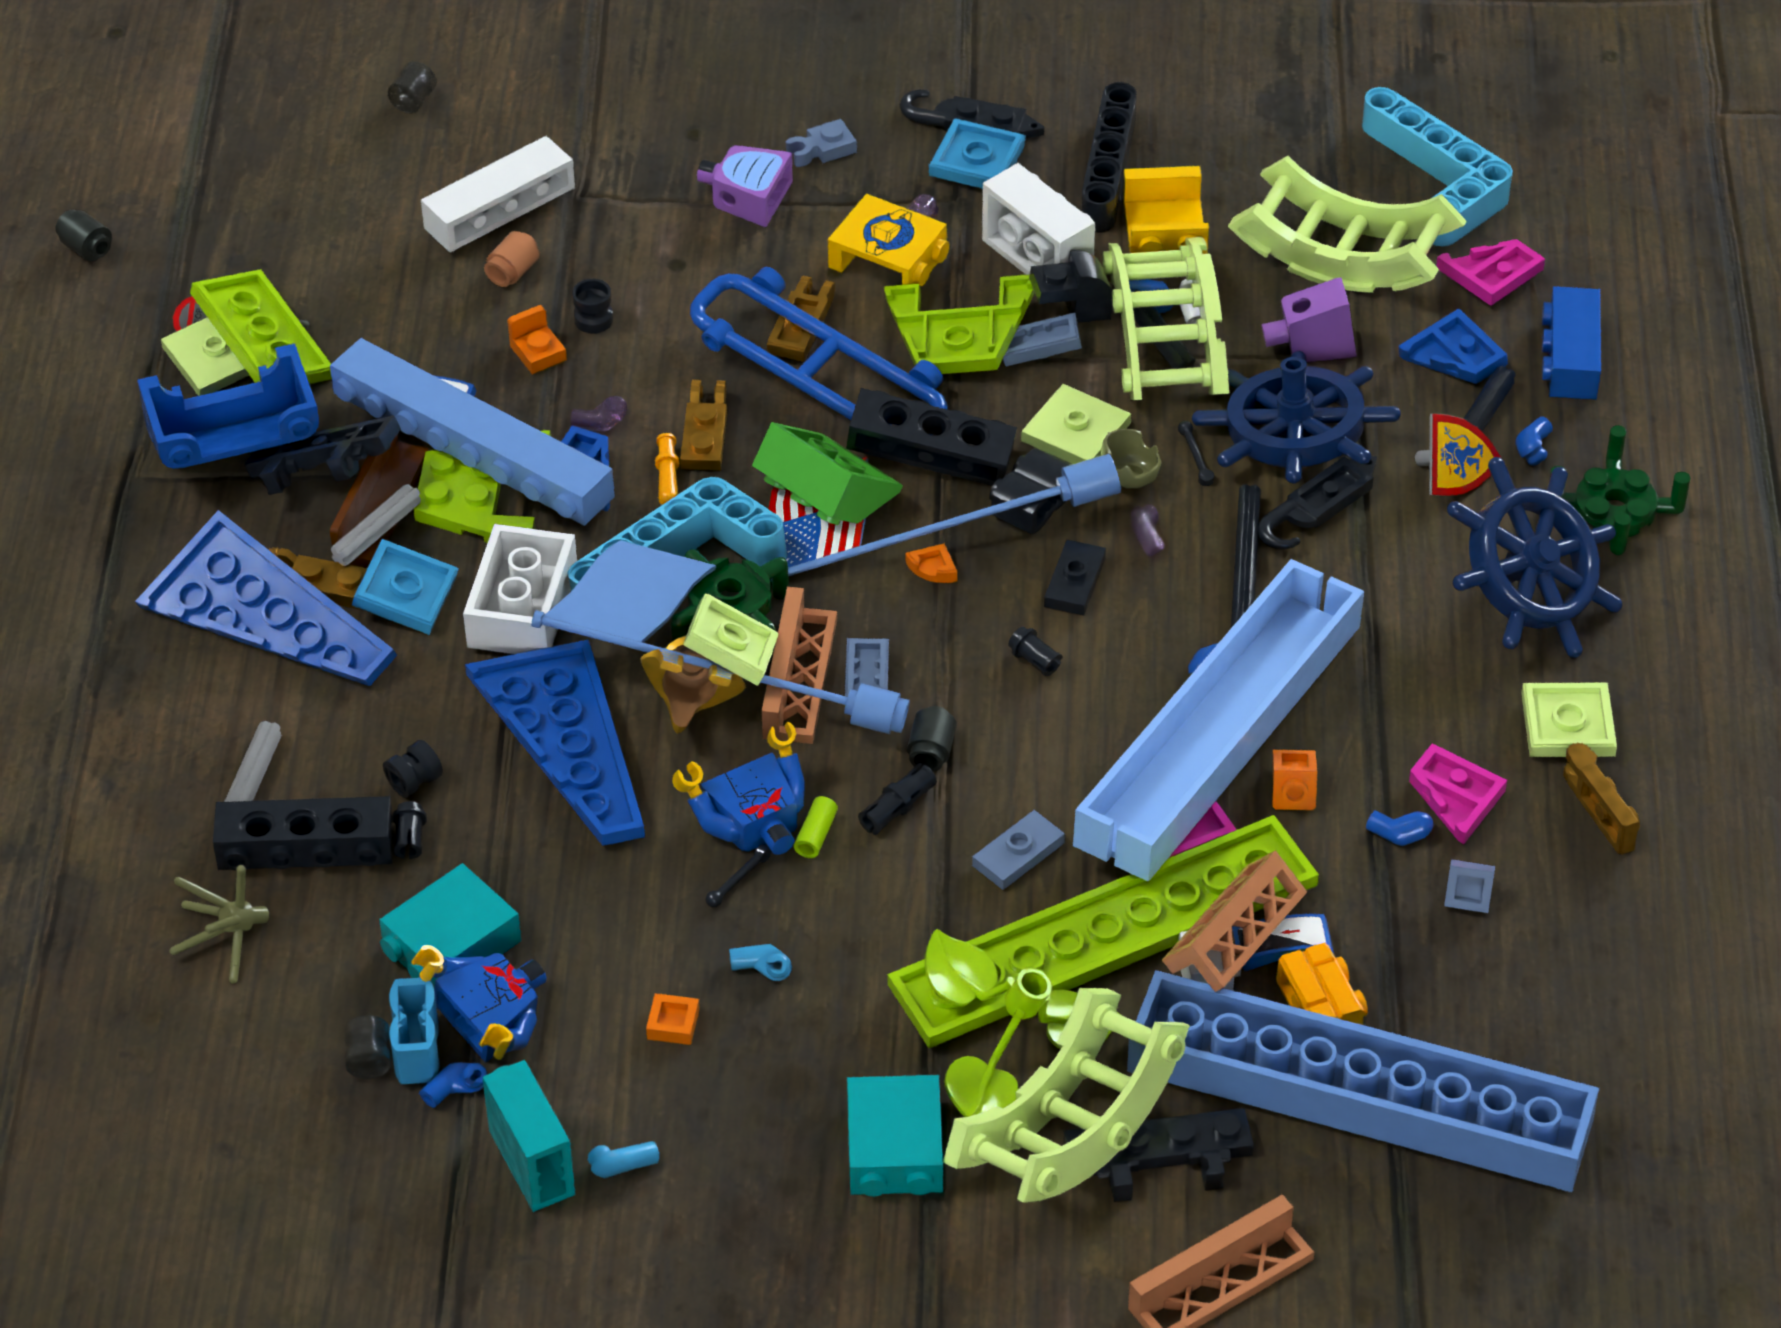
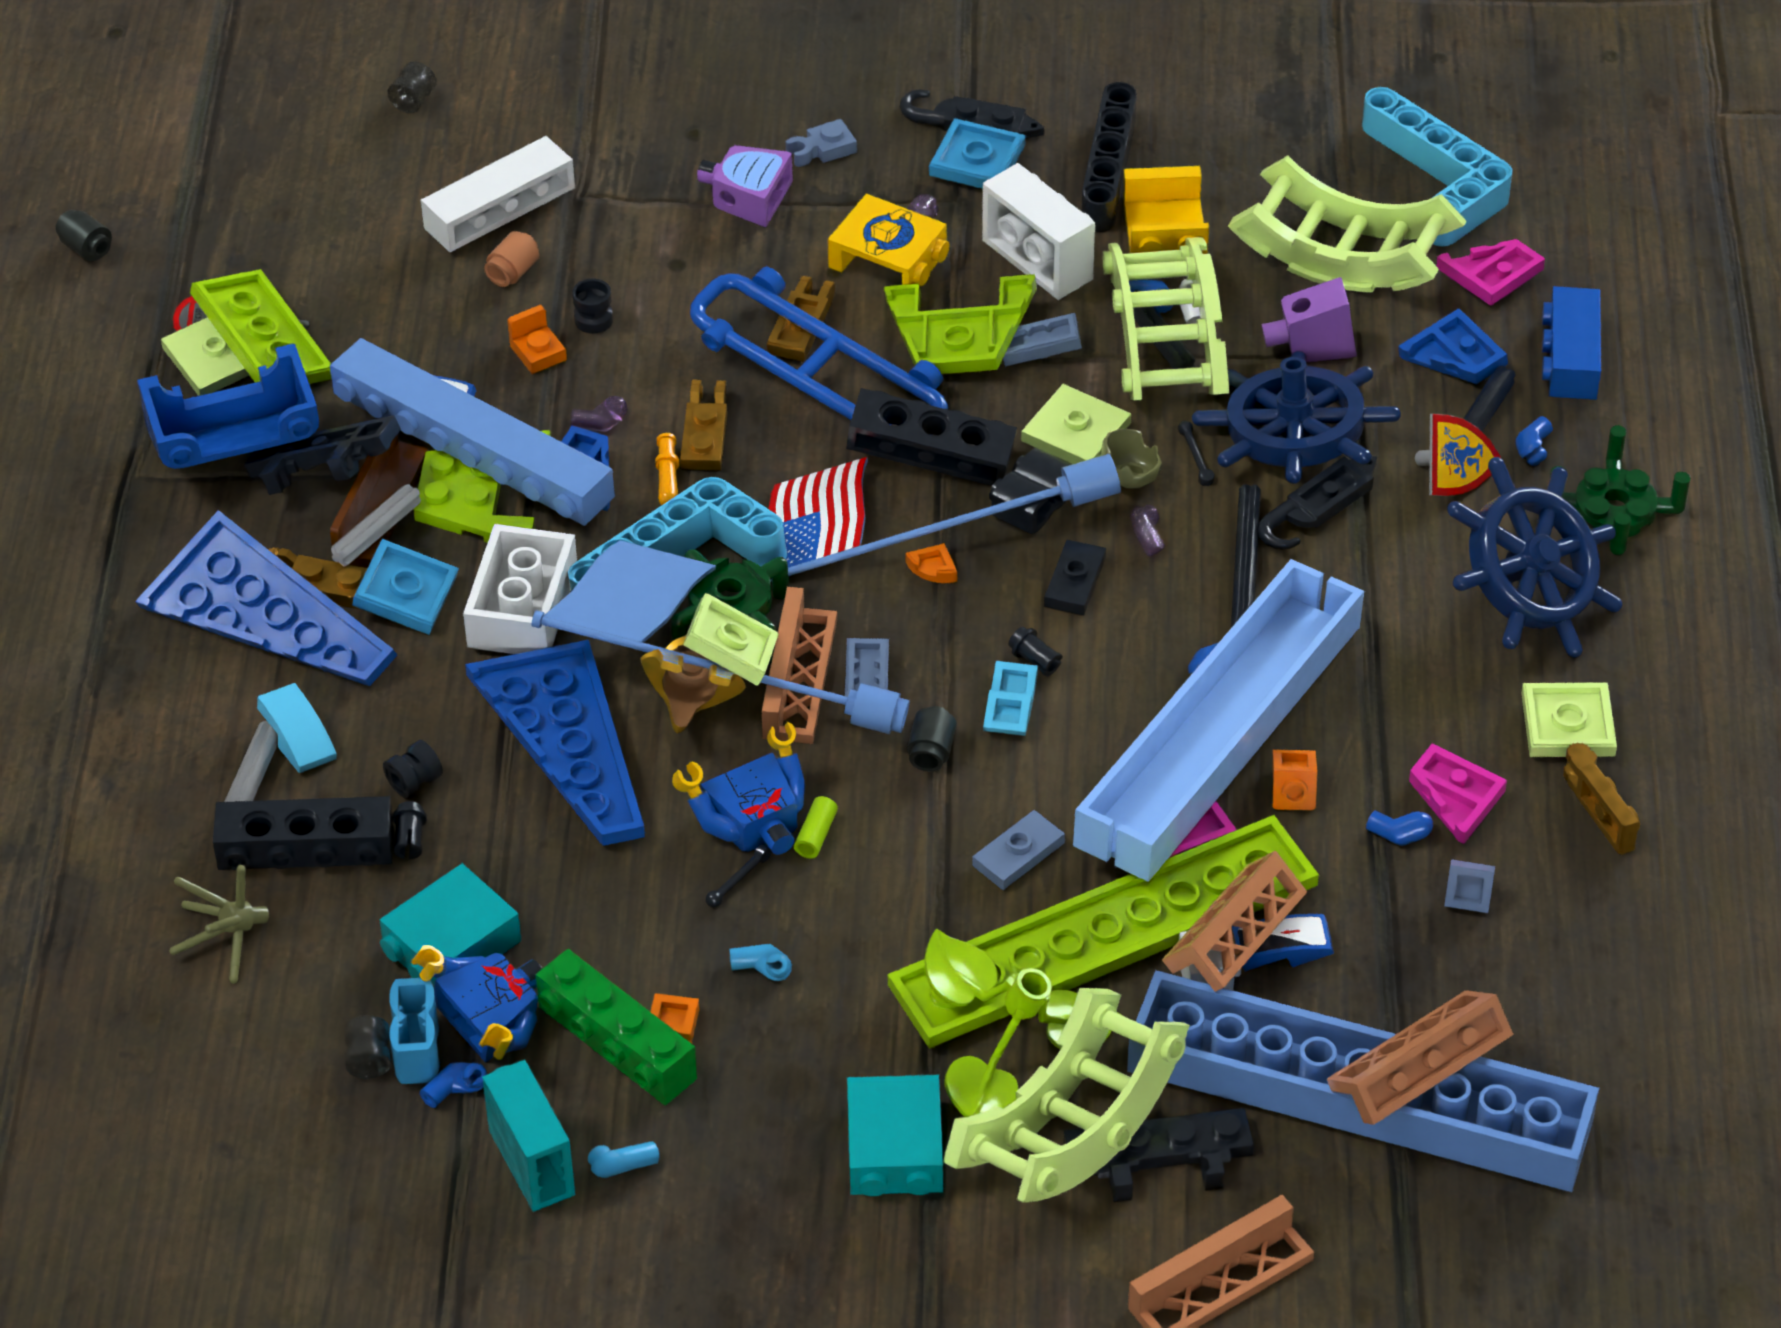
(298, 728): none -> medium azure slope
(616, 1026): none -> green brick
(823, 474): bright green slope -> none
(897, 799): black pin -> none
(1010, 698): none -> medium azure slope
(1078, 283): black brick -> none
(1320, 984): light orange brick -> none
(1423, 1054): none -> nougat fence

